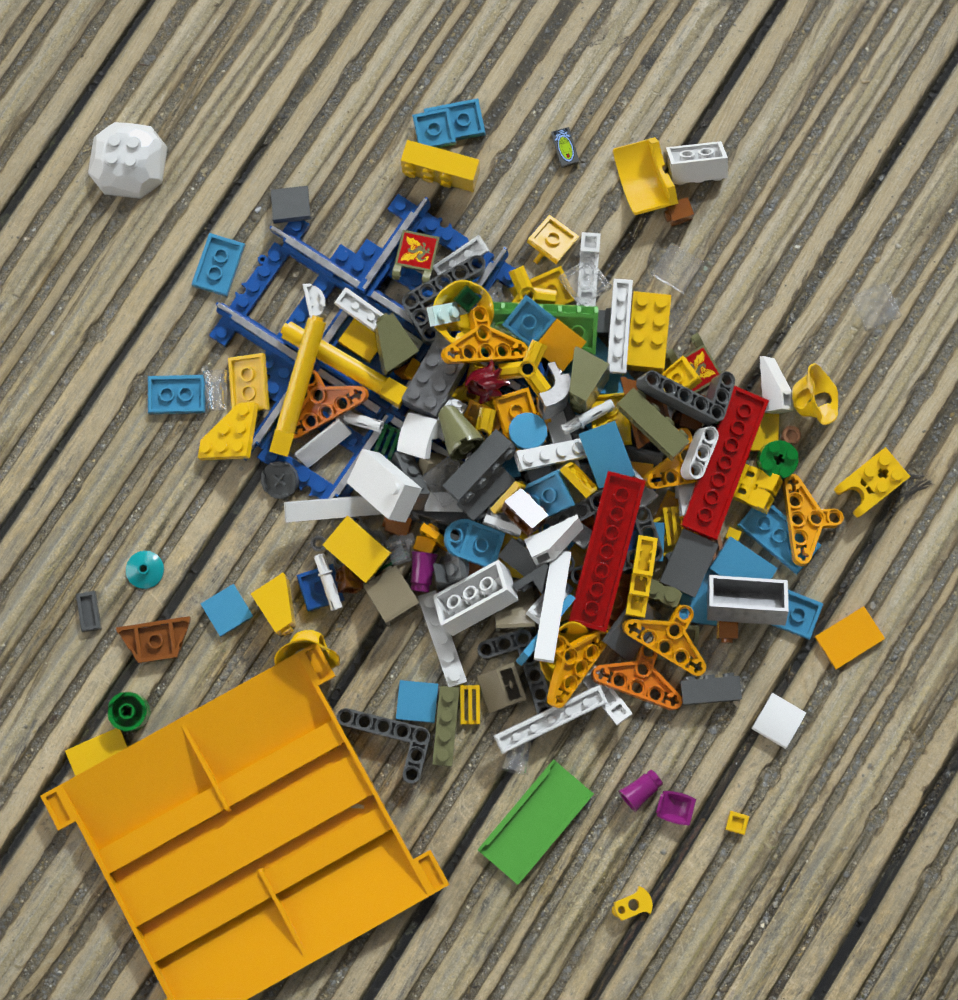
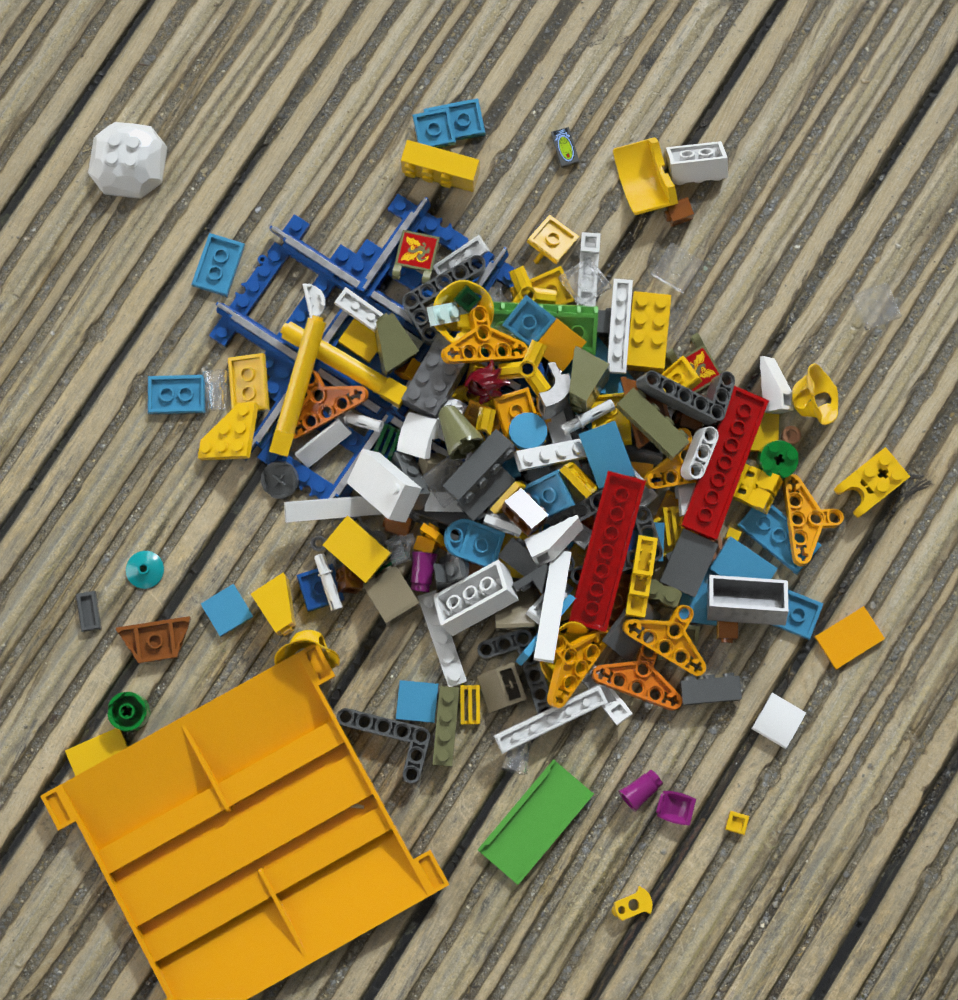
(290, 204): dark grey tile -> none

